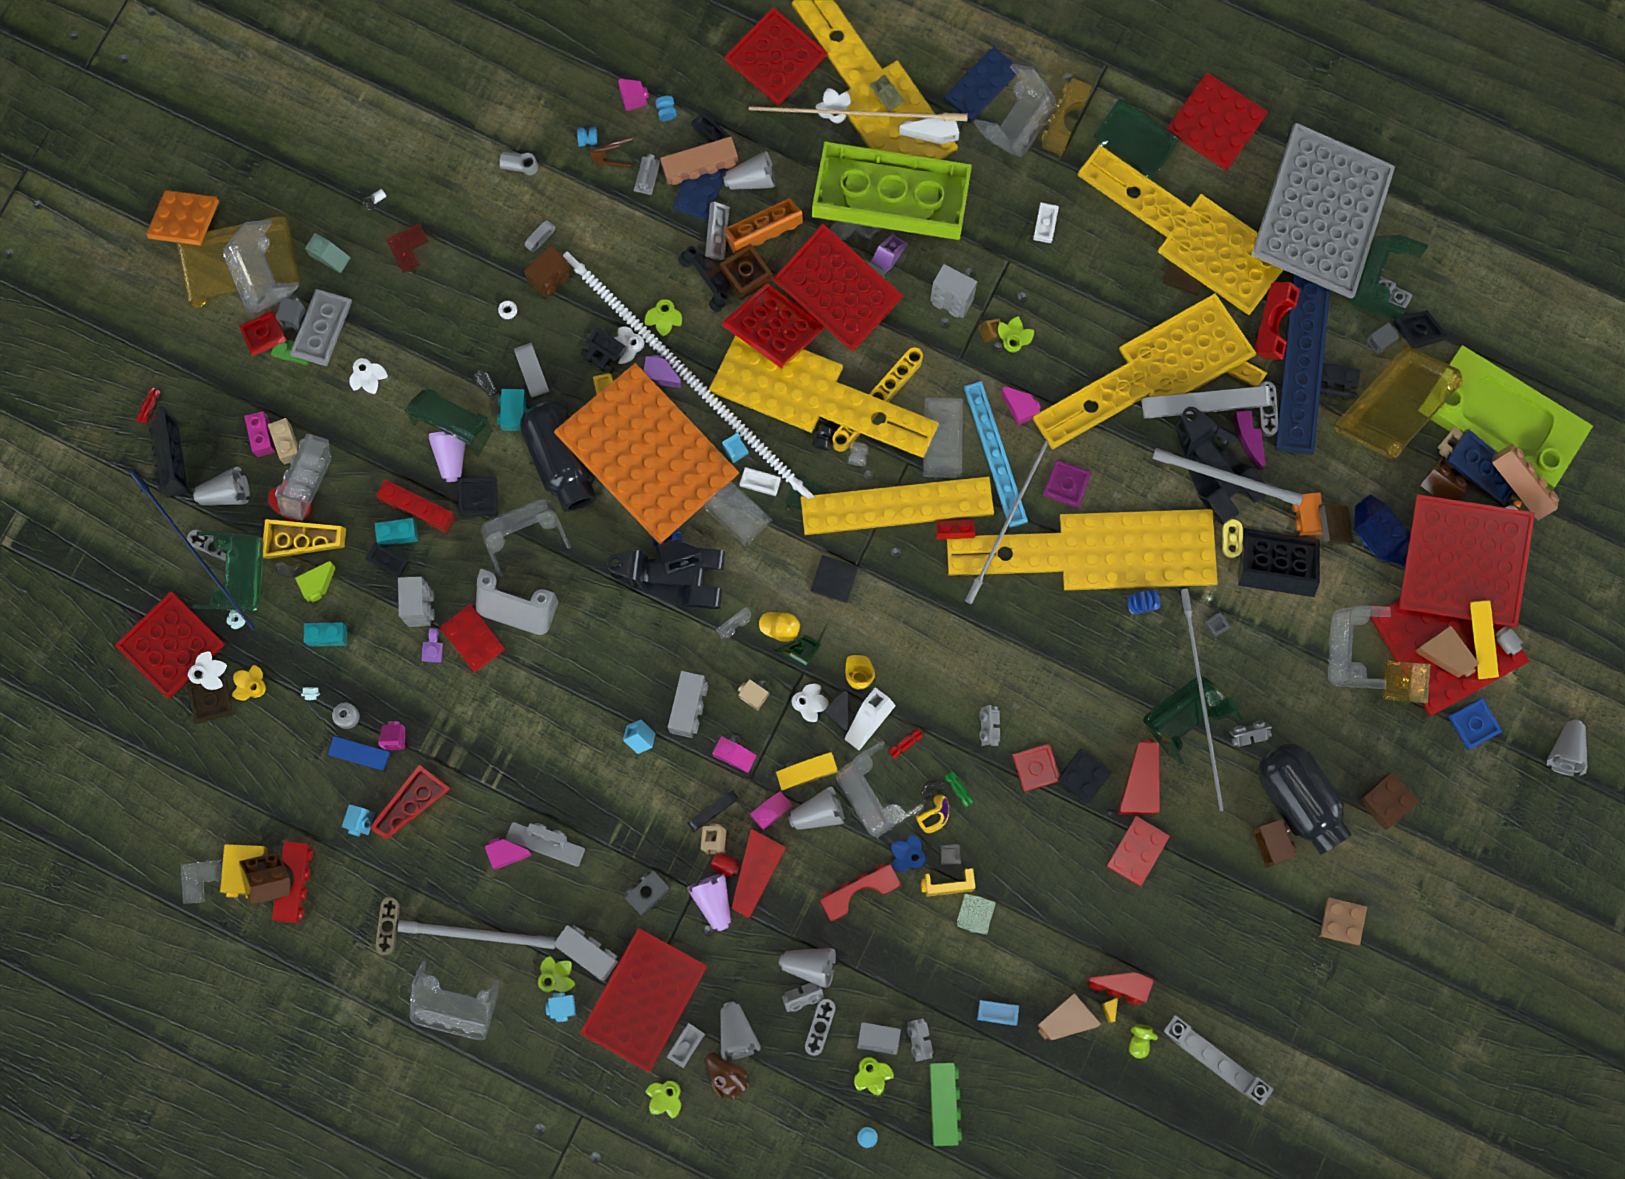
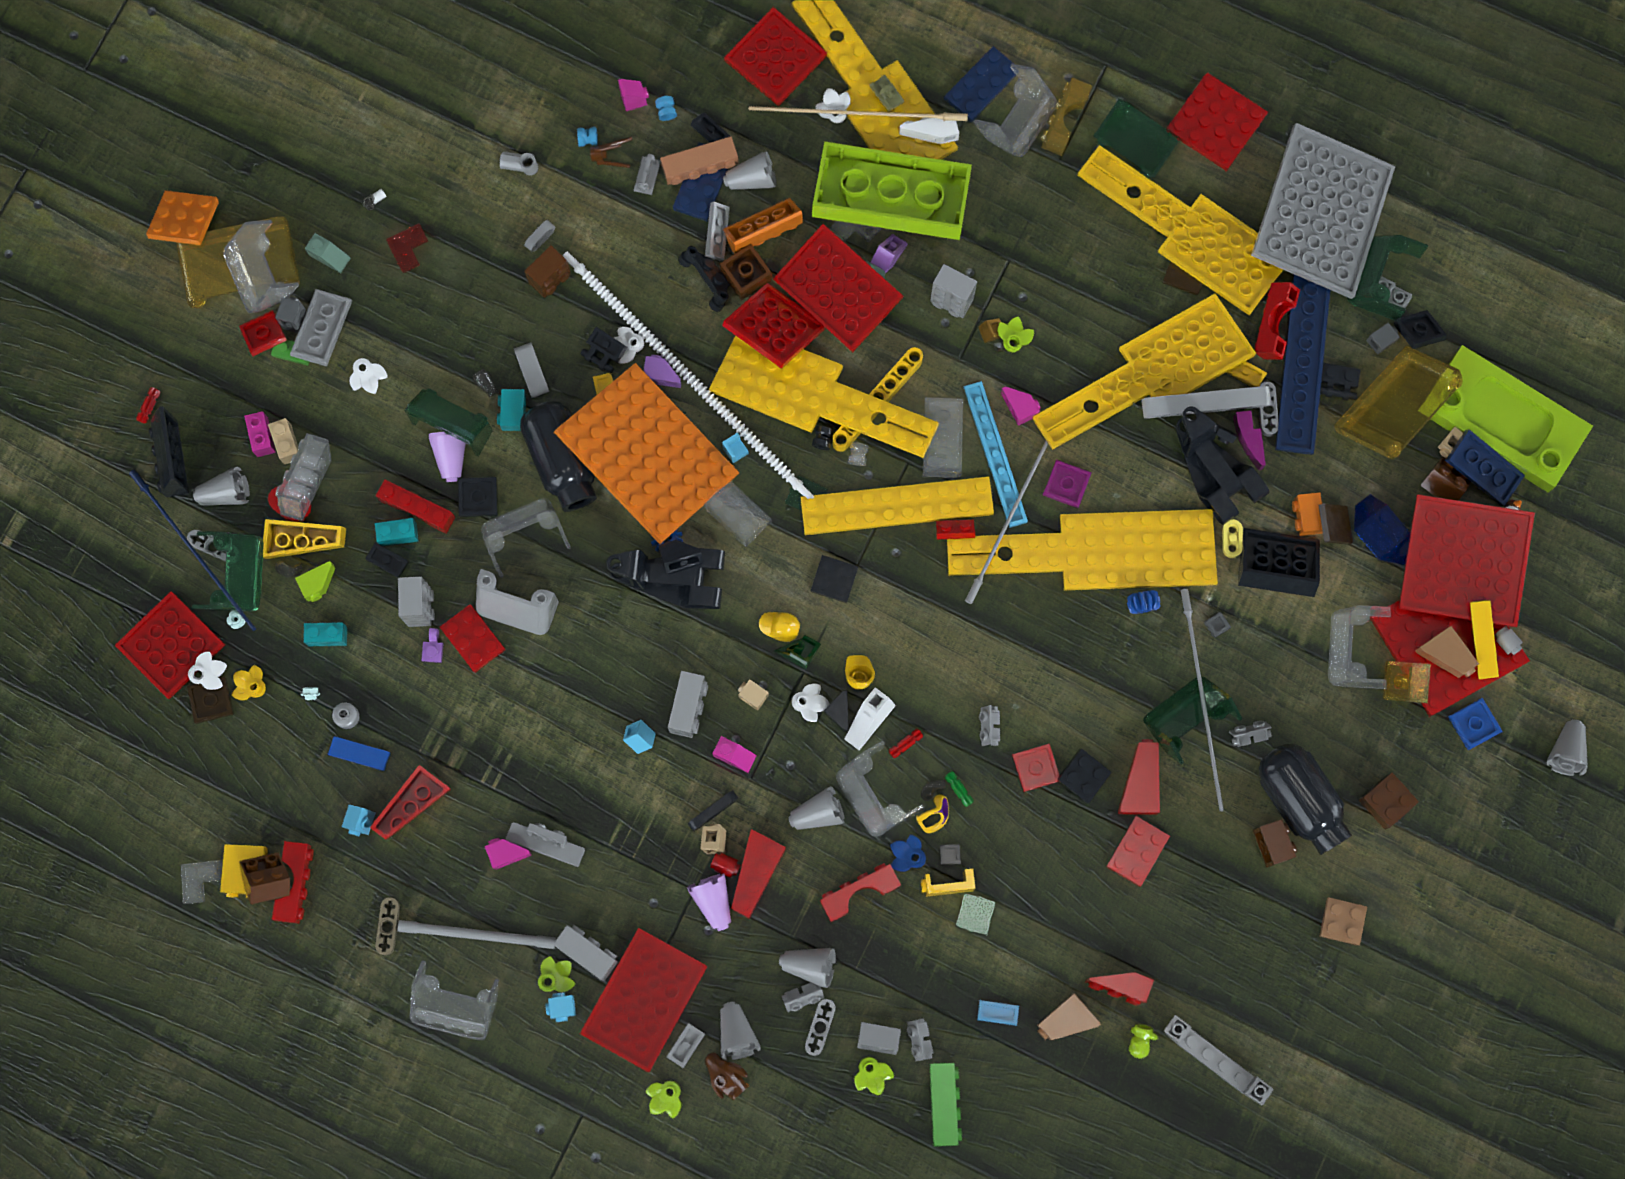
(392, 736): dark pink slope -> none
(507, 304): white plate -> none
(643, 904): dark grey brick -> none
(663, 320): lime plate -> none
(740, 618): clear plate -> none
(760, 481): white tile -> none
(771, 810): dark pink slope -> none
(807, 771): yellow slope -> none
(867, 1137): medium azure plate -> none
(1045, 222): white plate -> none
(1110, 1009): yellow slope -> none
(1170, 458): light grey piece -> none
(1525, 481): nougat brick -> none

